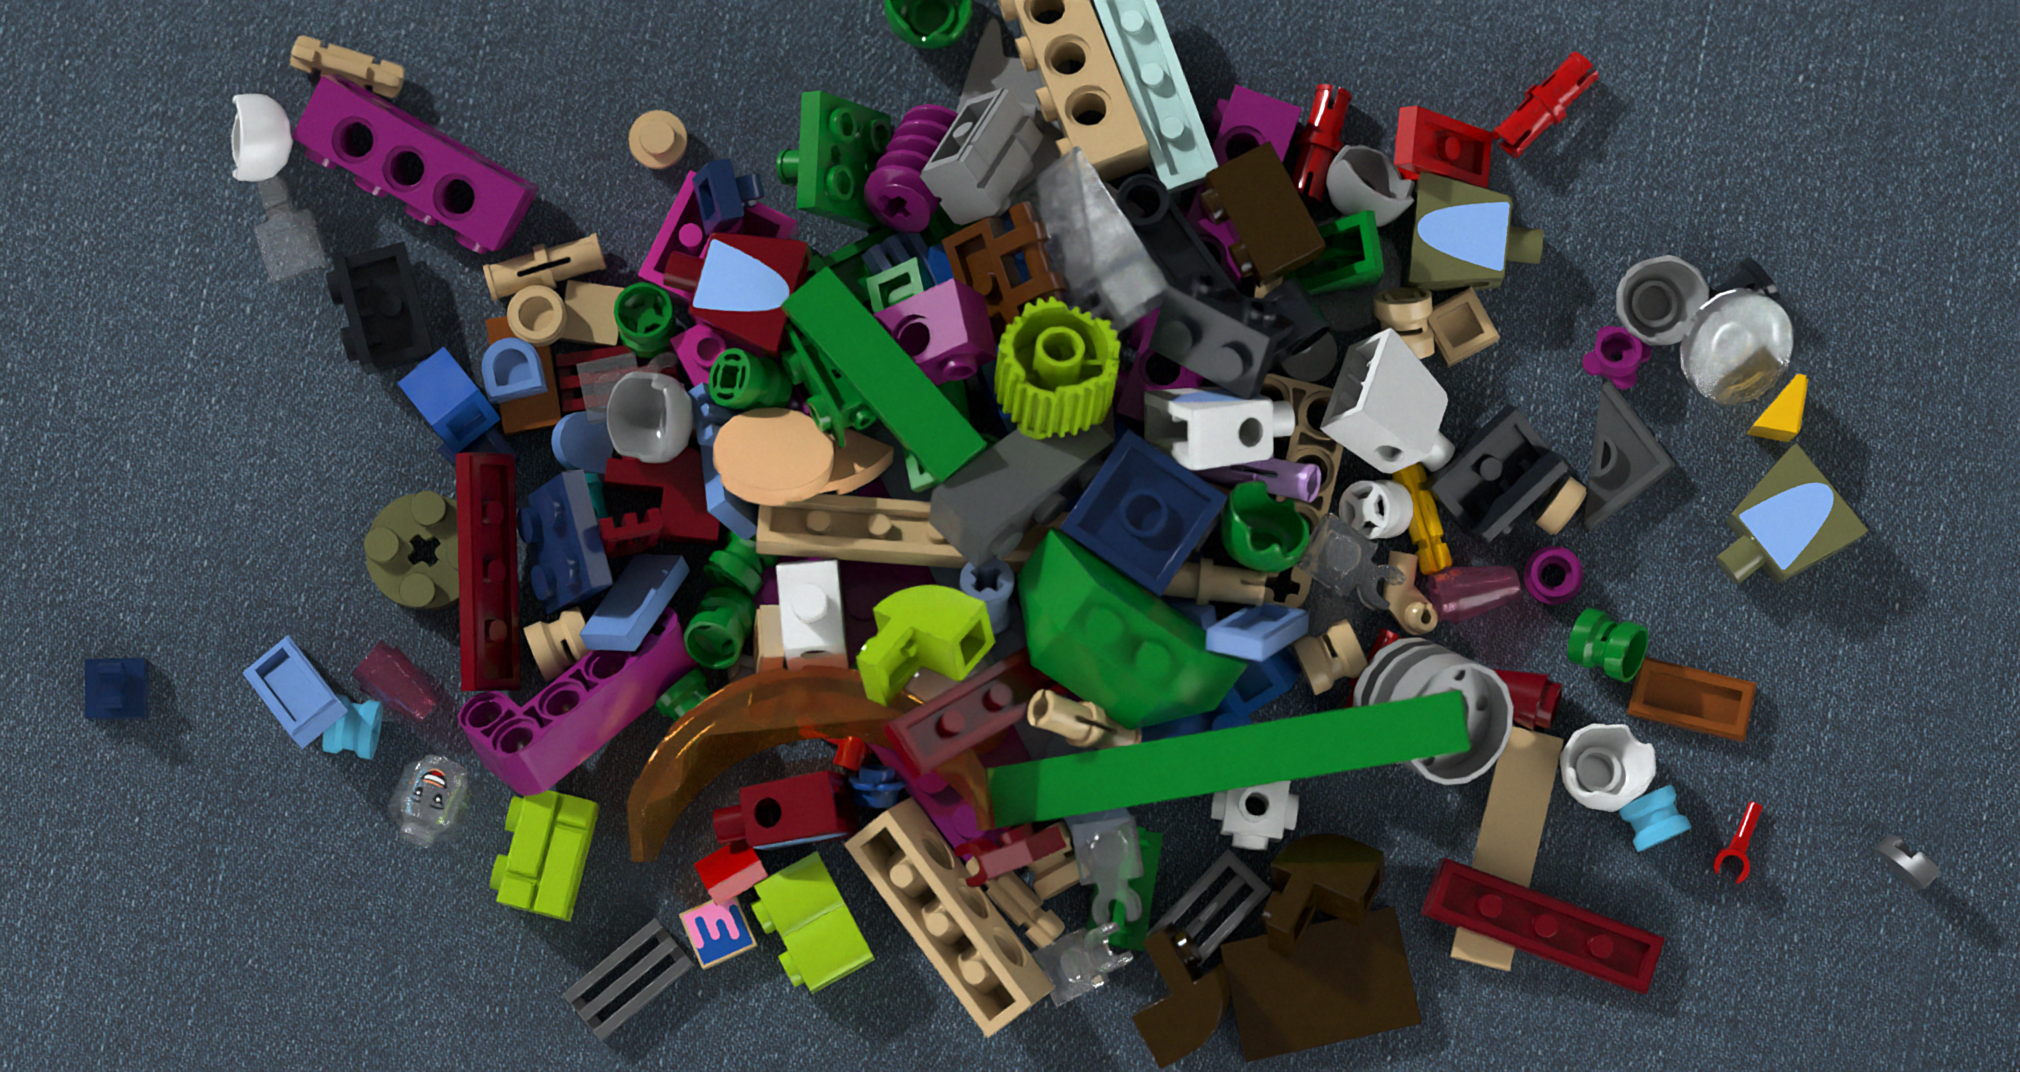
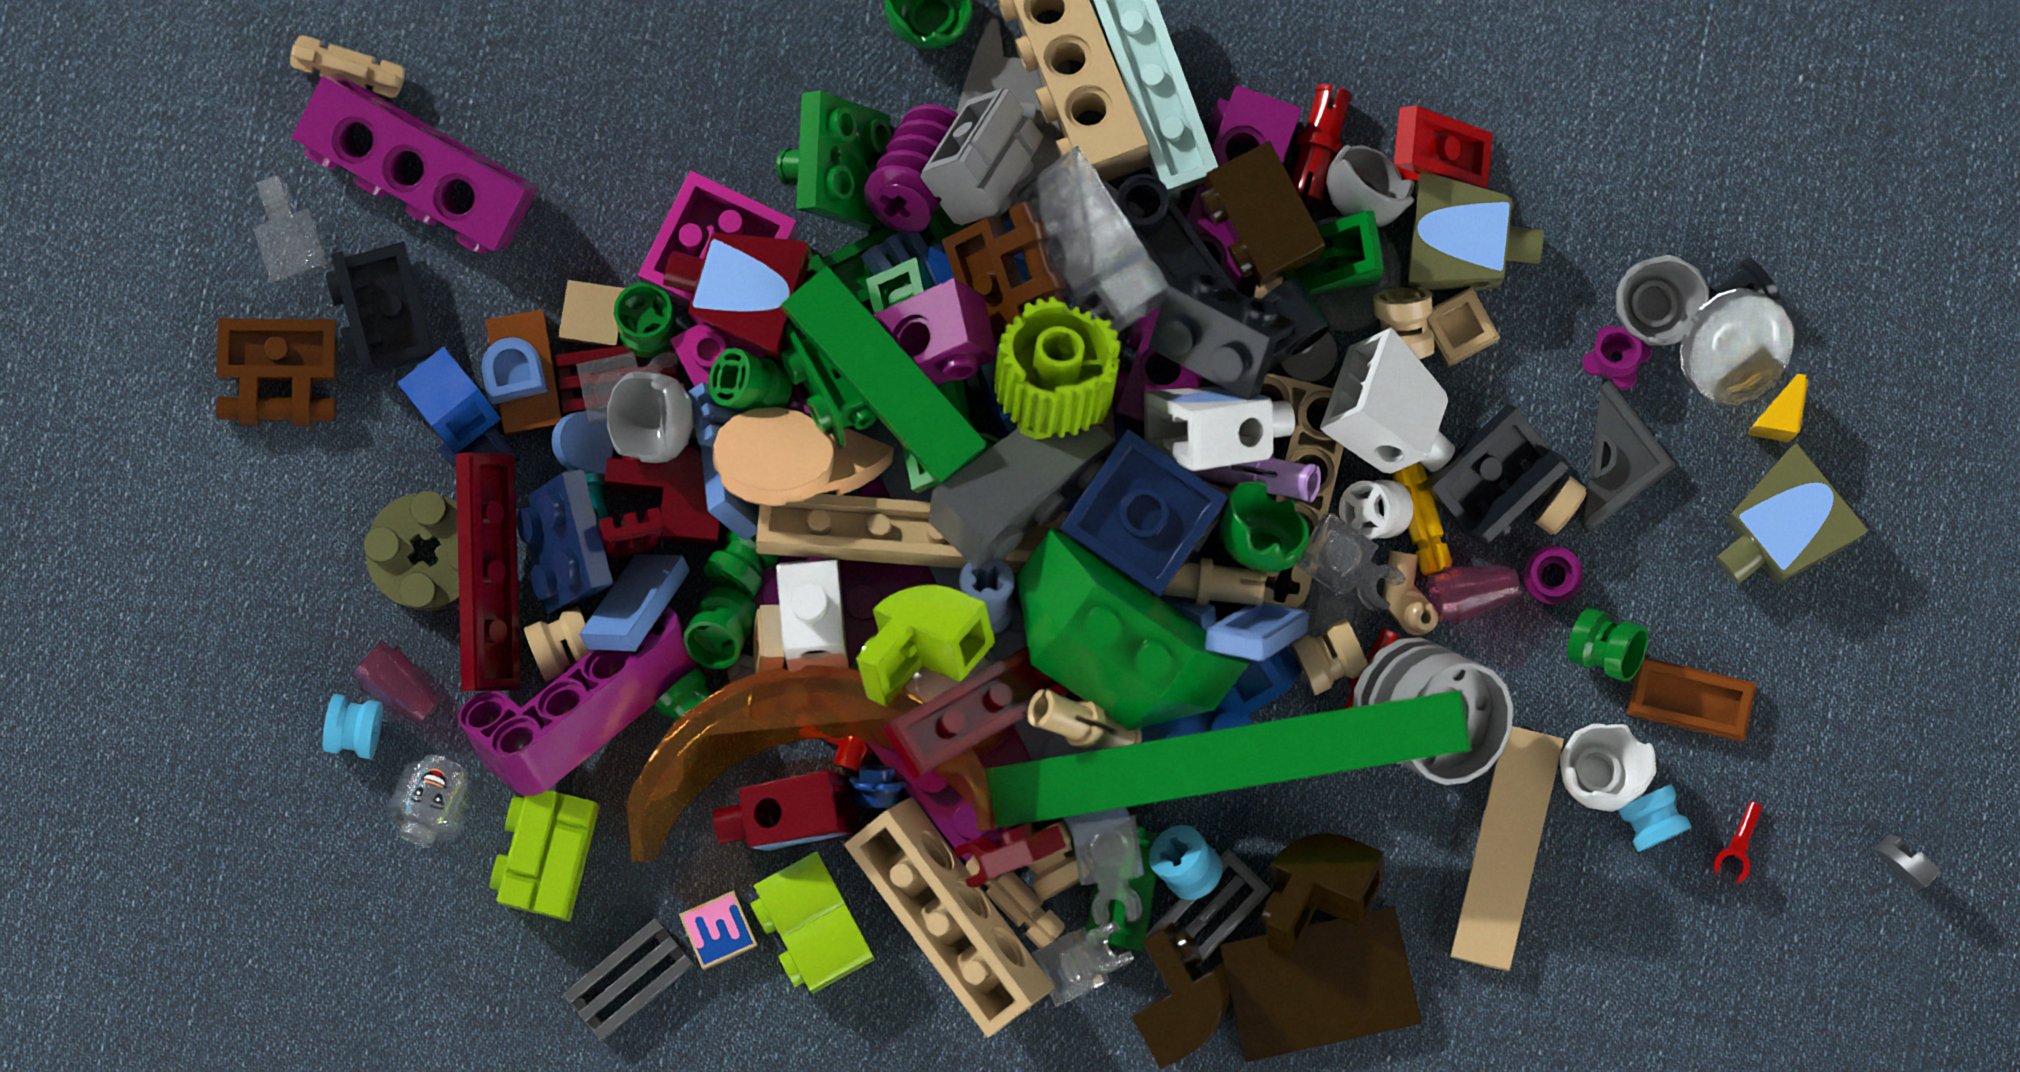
(116, 689): dark blue tile -> none
(260, 137): white hair -> none
(277, 352): none -> reddish brown plate
(295, 692): medium blue tile -> none
(504, 276): tan pin -> none
(537, 315): tan tile -> none
(658, 139): tan plate -> none
(723, 196): dark blue tile -> none
(730, 871): red tile -> none
(1199, 862): none -> medium azure wheel
(1255, 831): white brick -> none
(1533, 697): dark red cone -> none
(1543, 926): dark red tile -> none
(1545, 104): red pin -> none

